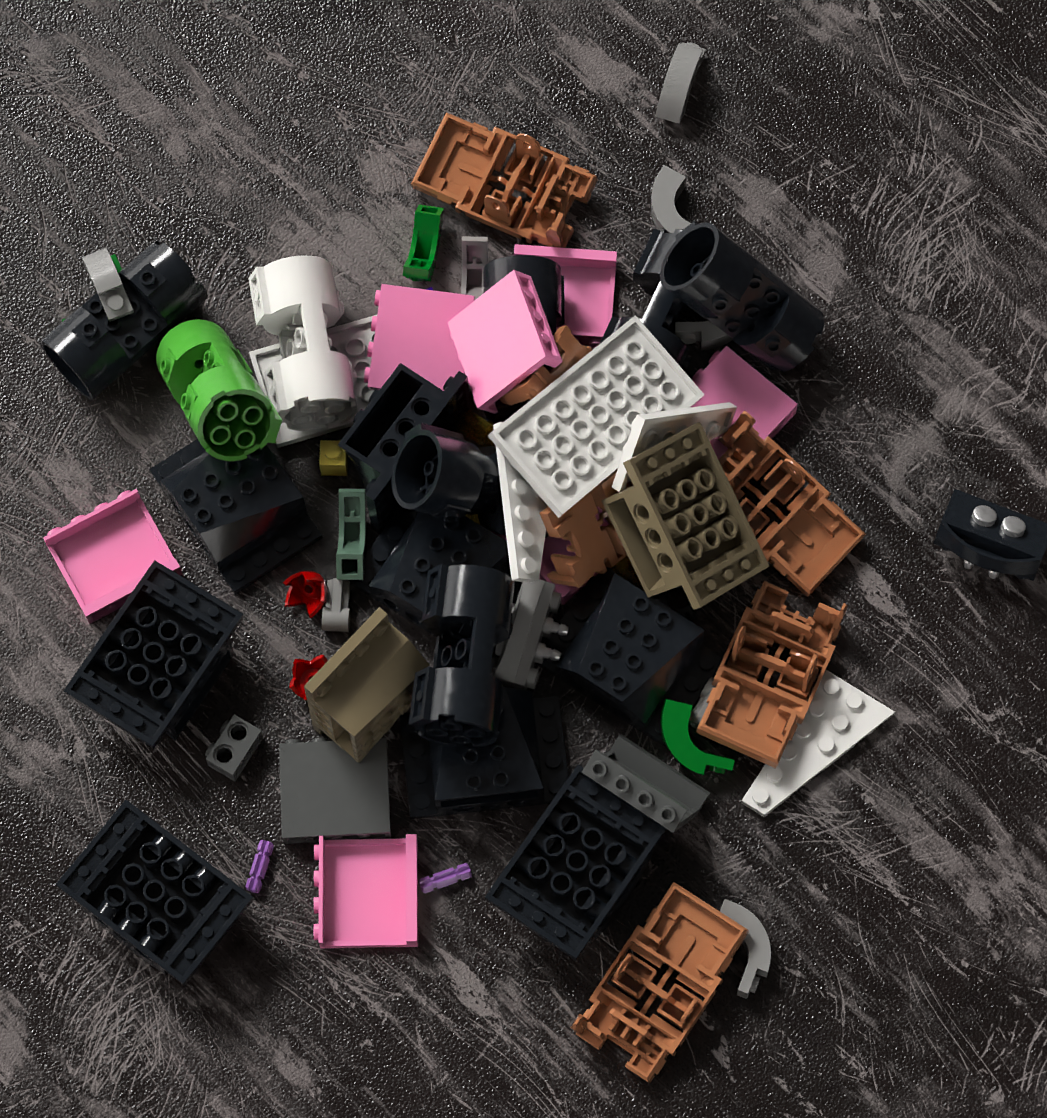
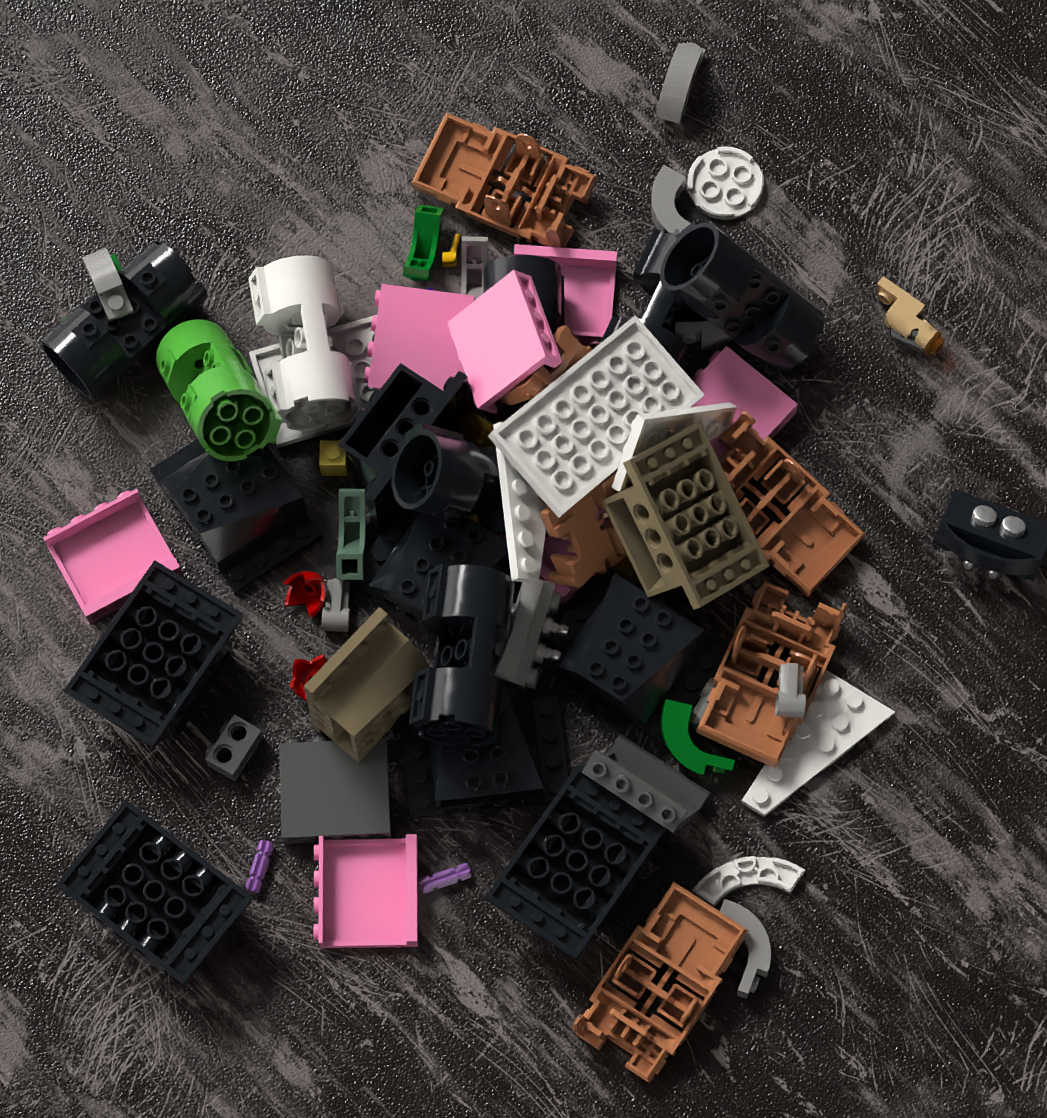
(450, 258): none -> yellow hand
(725, 183): none -> white tile
(747, 872): none -> white tile
(790, 698): none -> light grey piece
(905, 320): none -> tan plate

